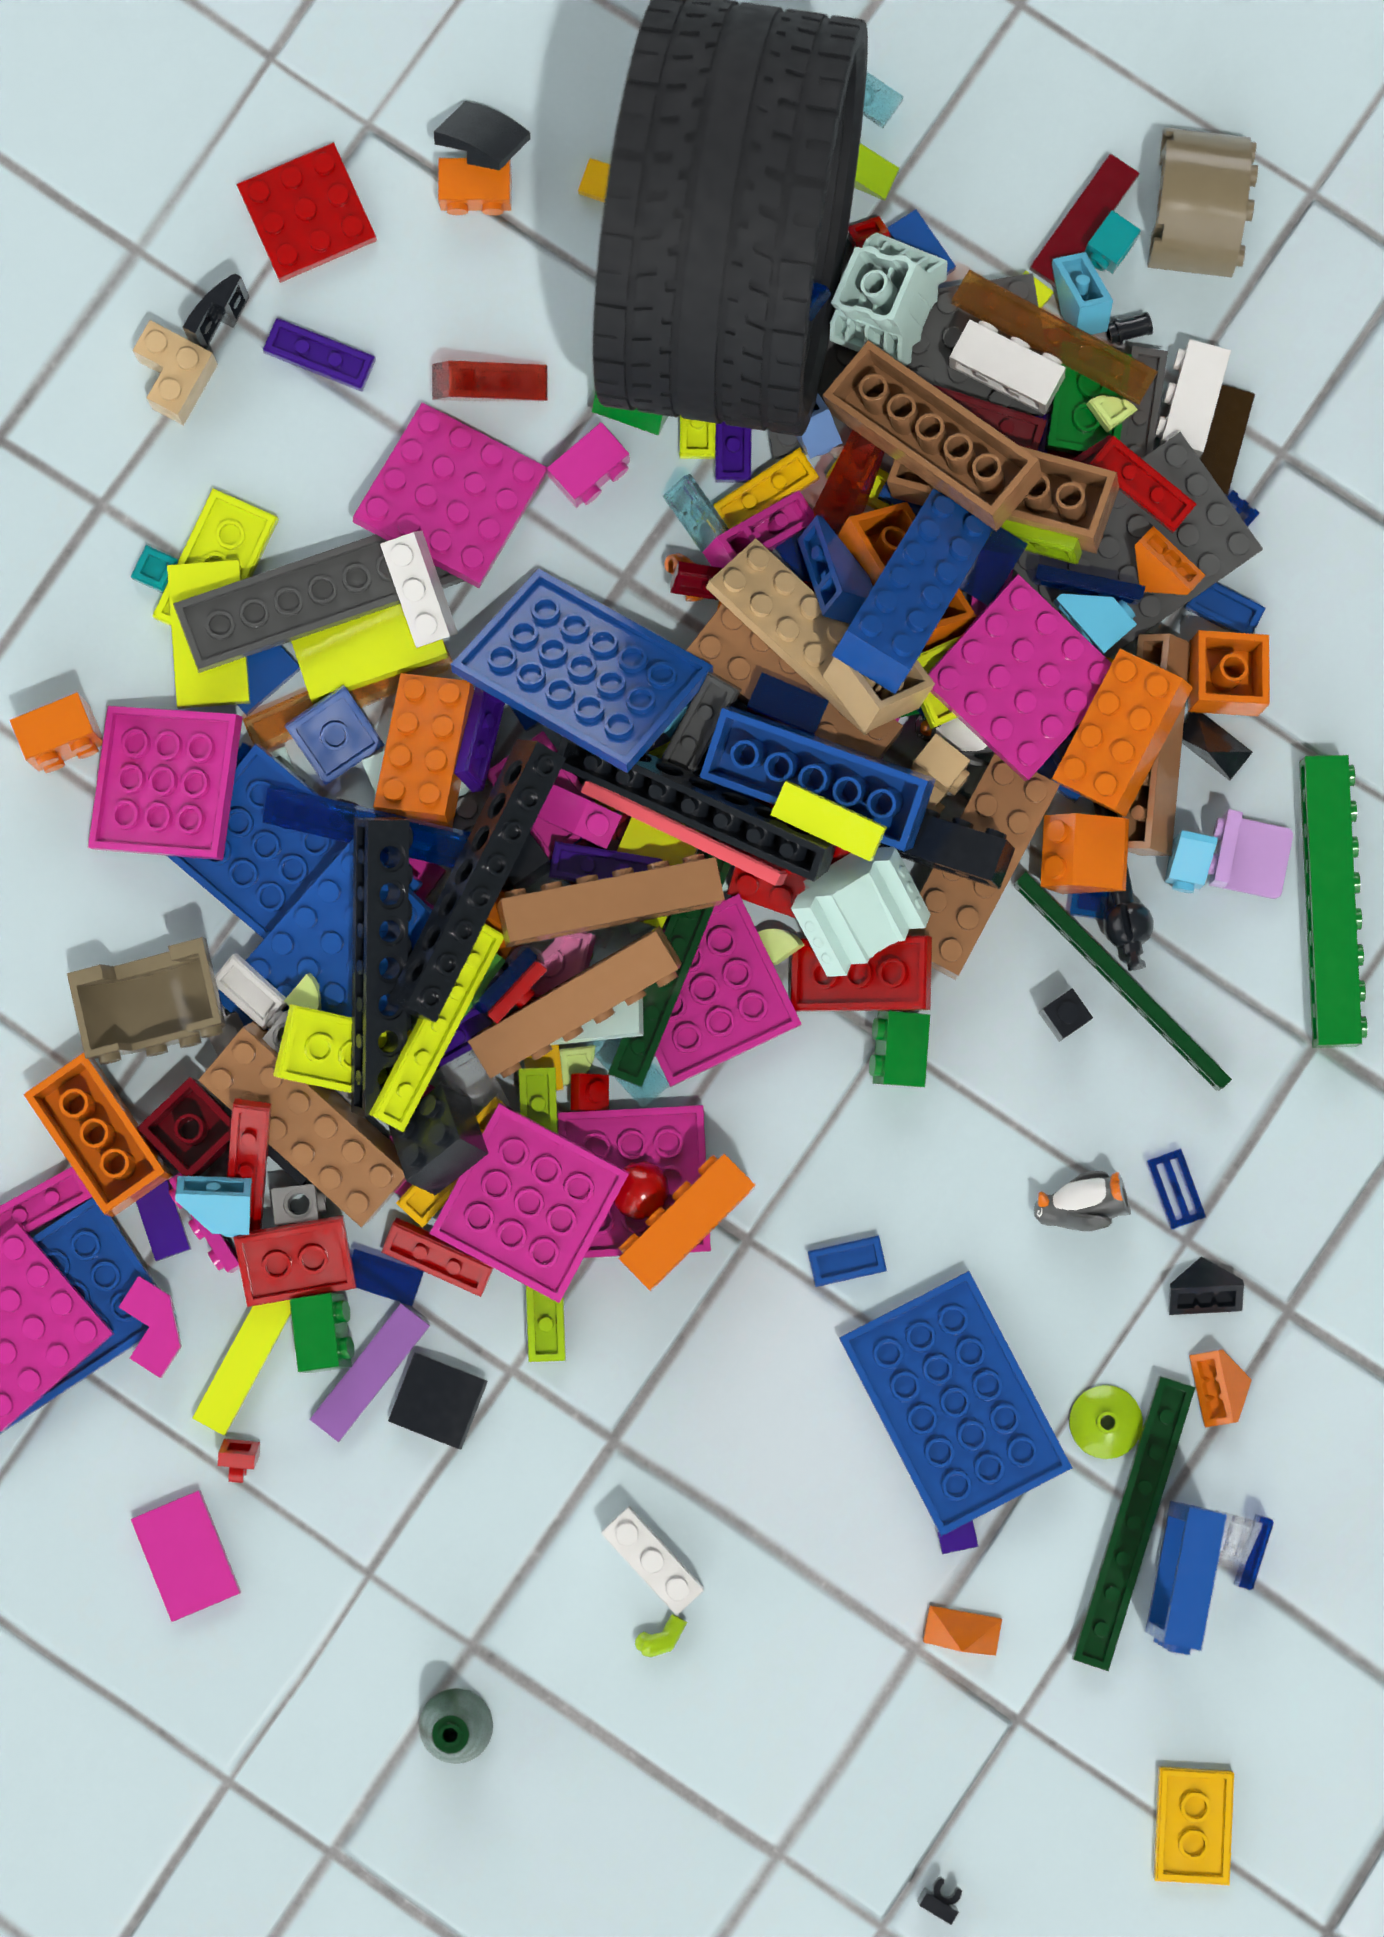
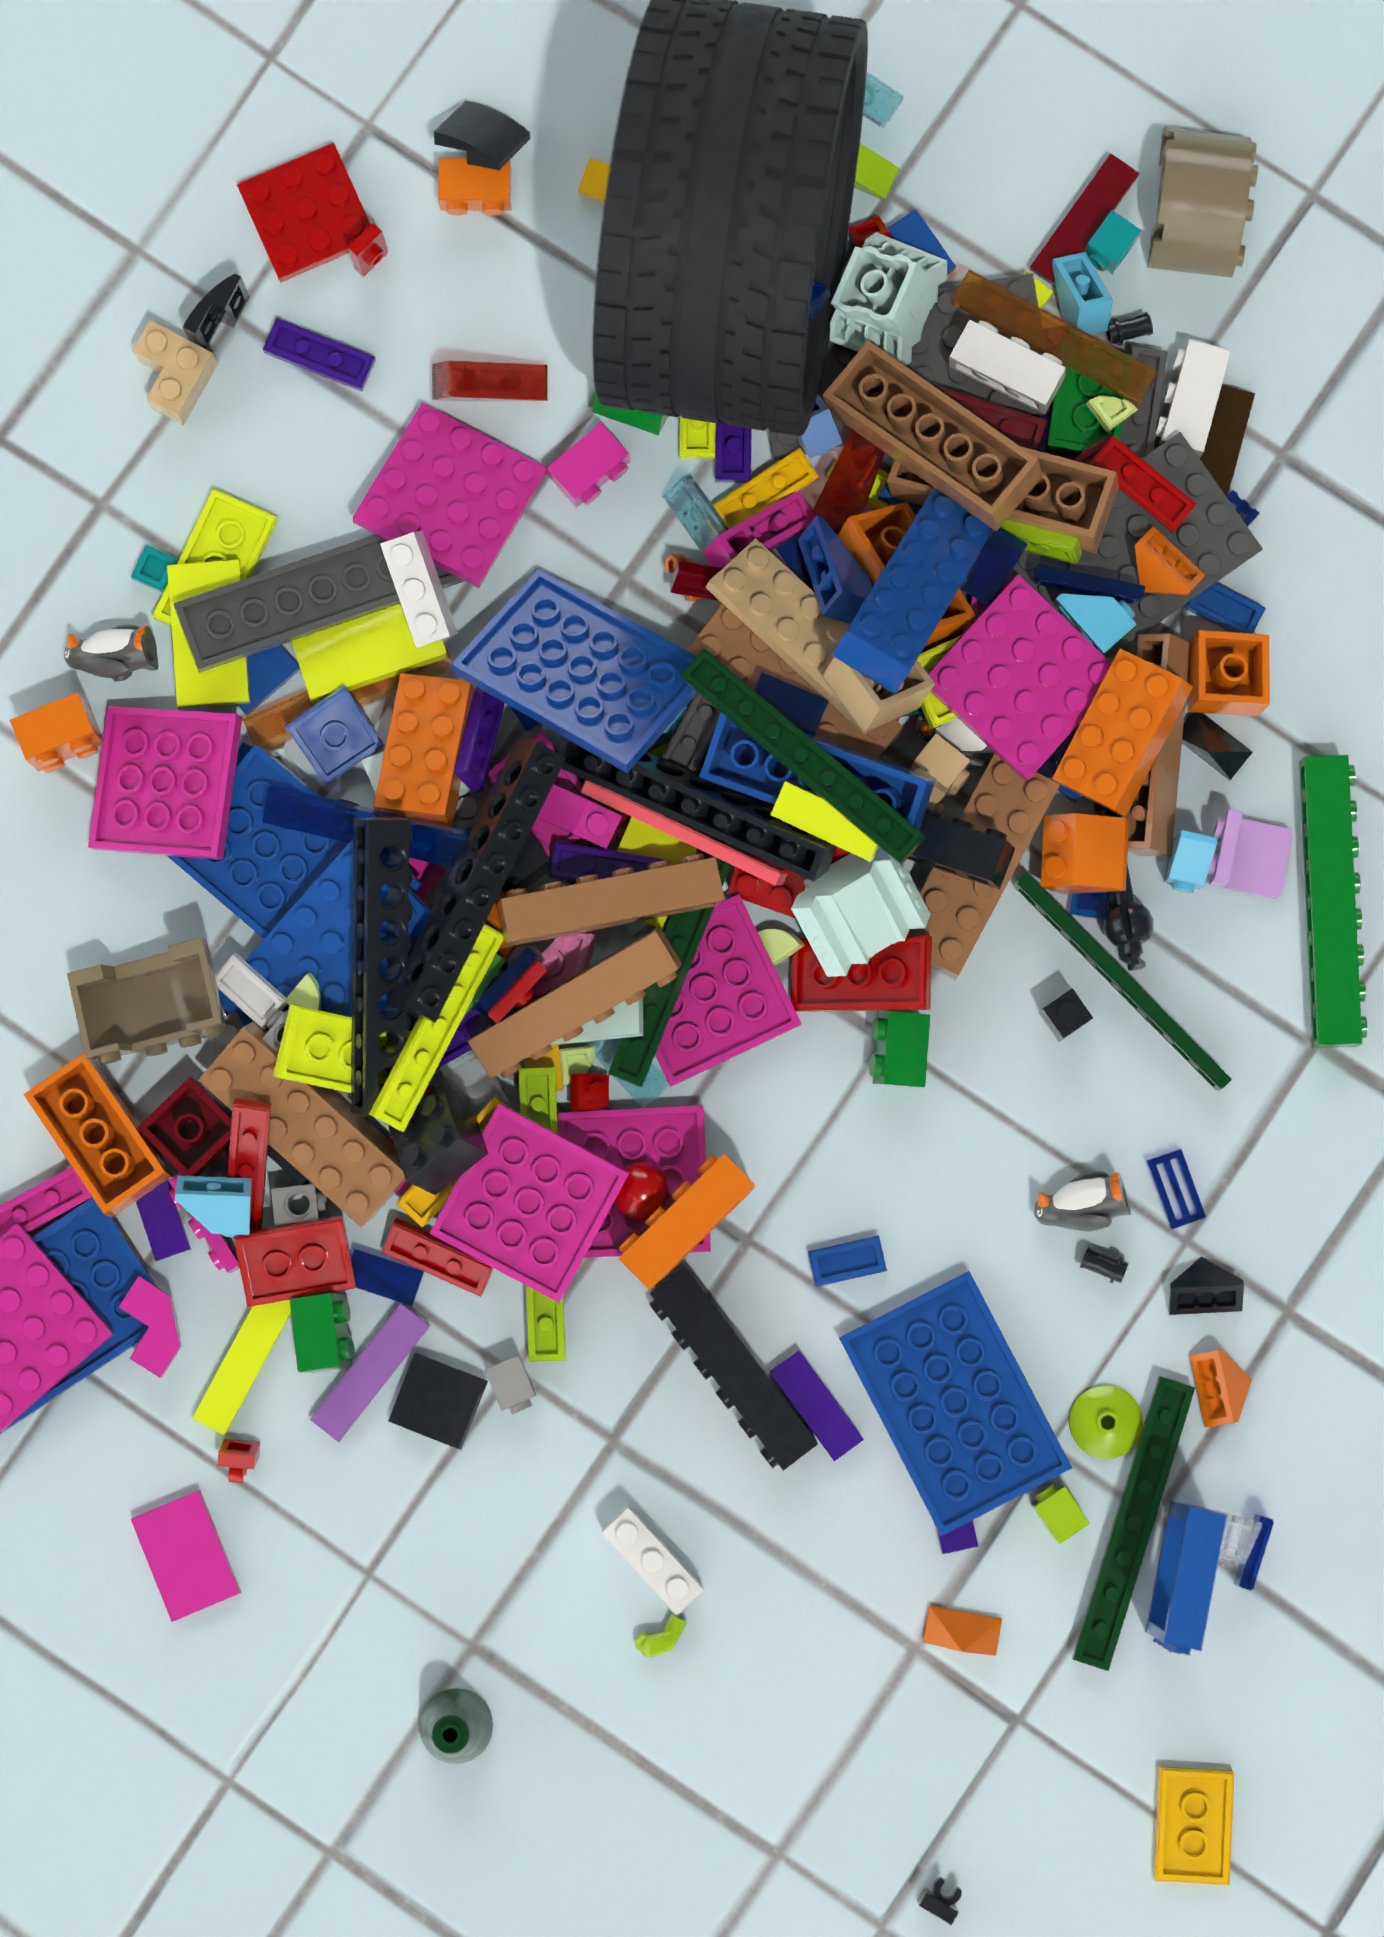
(113, 652): none -> dark grey animal
(368, 249): none -> red plate
(511, 1384): none -> light grey brick
(733, 1368): none -> black brick
(803, 757): none -> dark green tile
(816, 1405): none -> dark purple tile
(1059, 1512): none -> lime brick
(1104, 1264): none -> black pin

